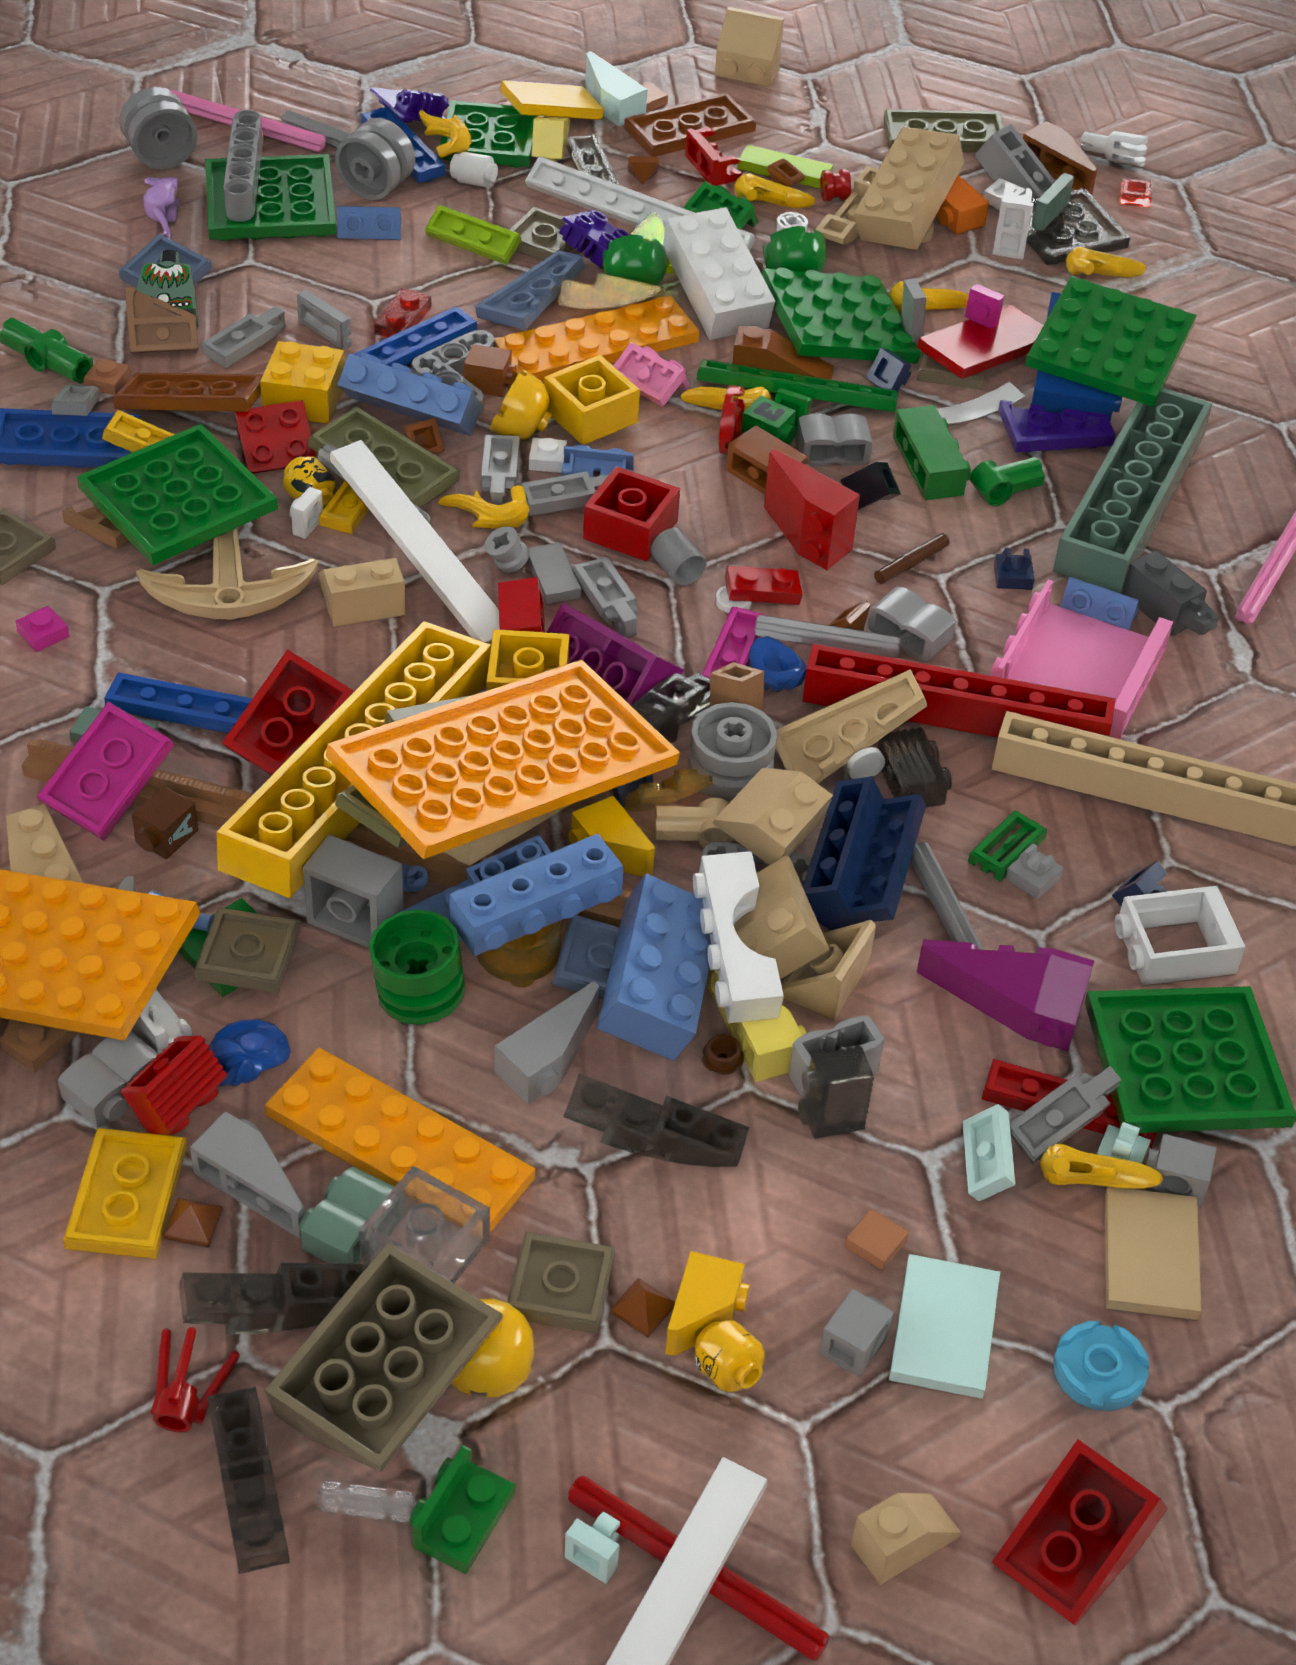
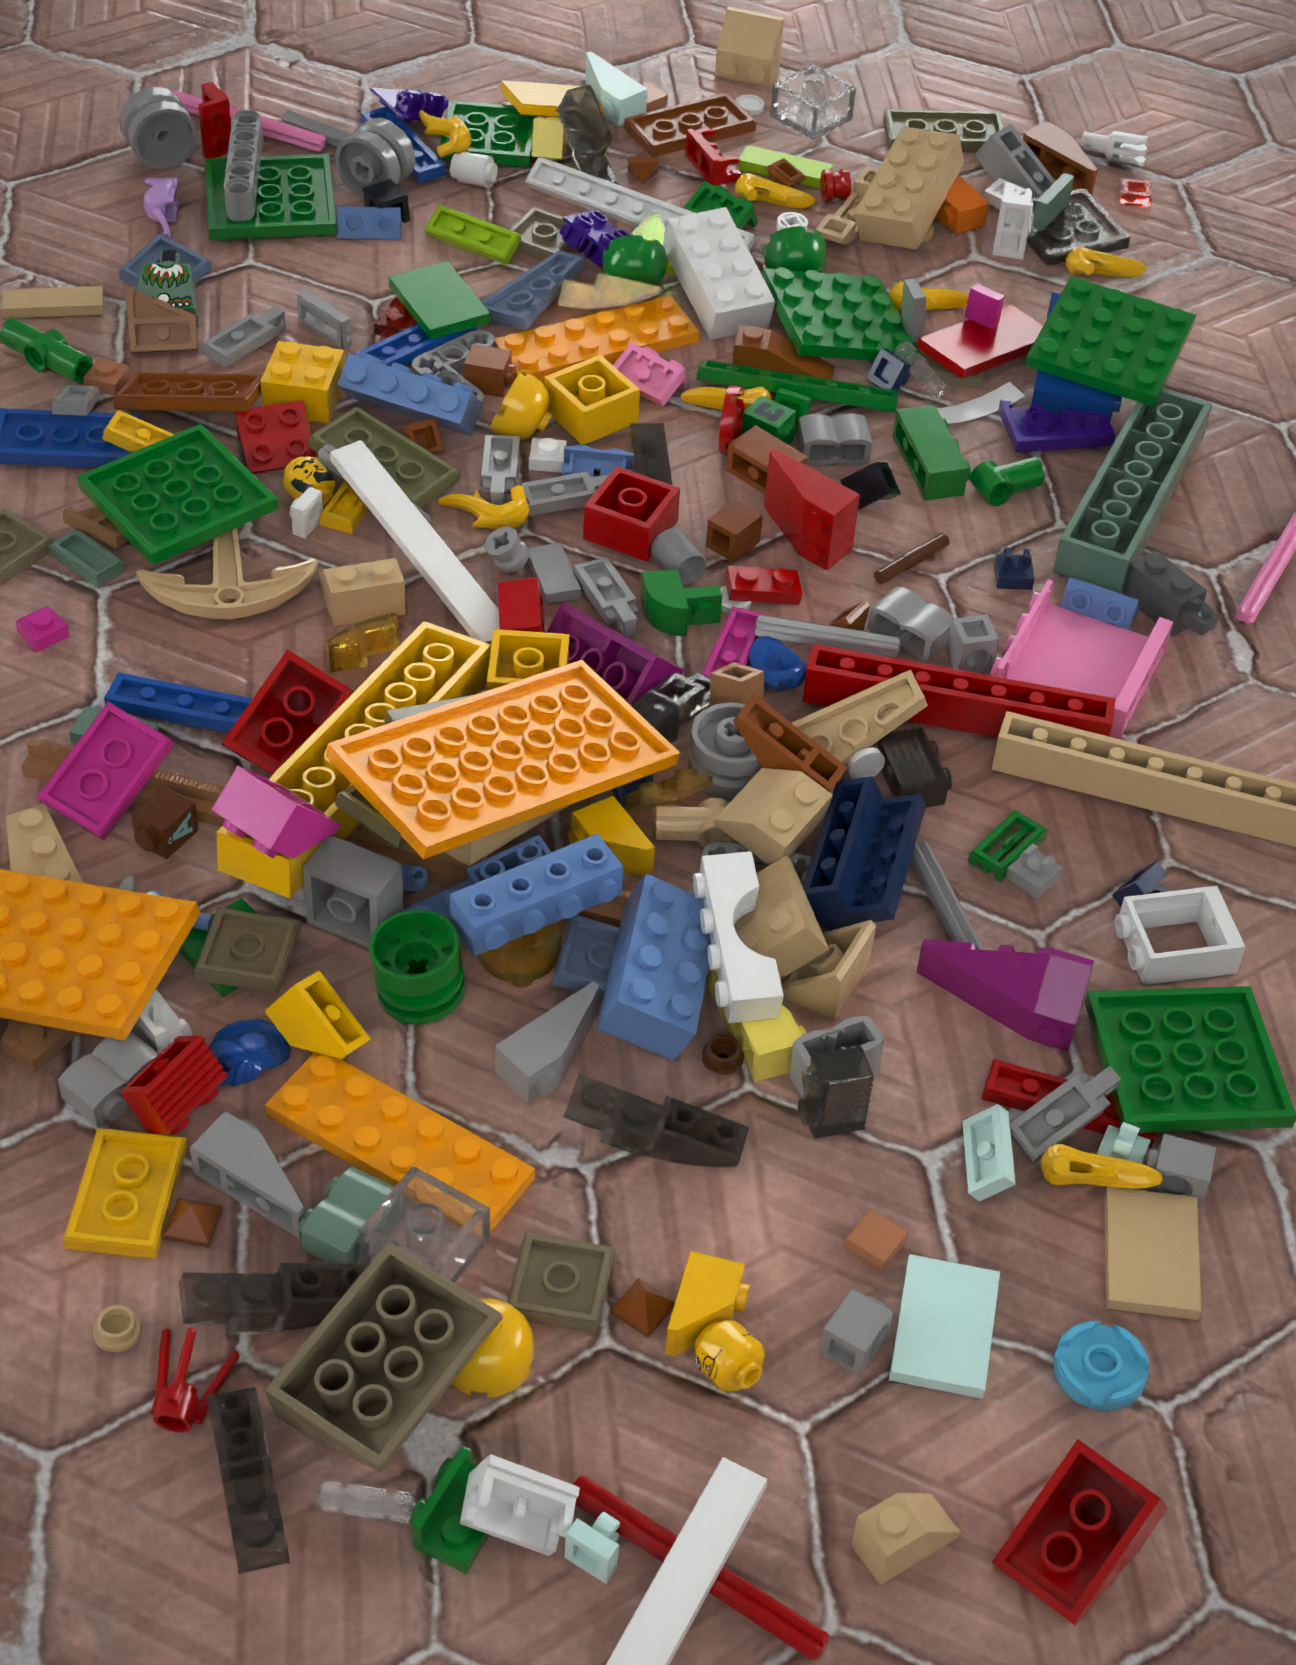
(53, 302): none -> tan tile
(87, 558): none -> sand green tile
(117, 1328): none -> tan plate
(214, 121): none -> red bracket
(271, 815): none -> dark pink slope
(317, 1019): none -> yellow slope
(370, 637): none -> clear yellow slope
(387, 195): none -> black panel
(439, 300): none -> tile
(518, 1504): none -> white hinge
(584, 123): none -> clear smoke brick
(650, 451): none -> clear smoke tile
(674, 608): none -> green brick
(734, 530): none -> dark orange brick
(751, 104): none -> white piece
(784, 746): none -> dark orange slope
(812, 102): none -> clear brick
(921, 370): none -> clear axle
(972, 644): none -> light grey brick

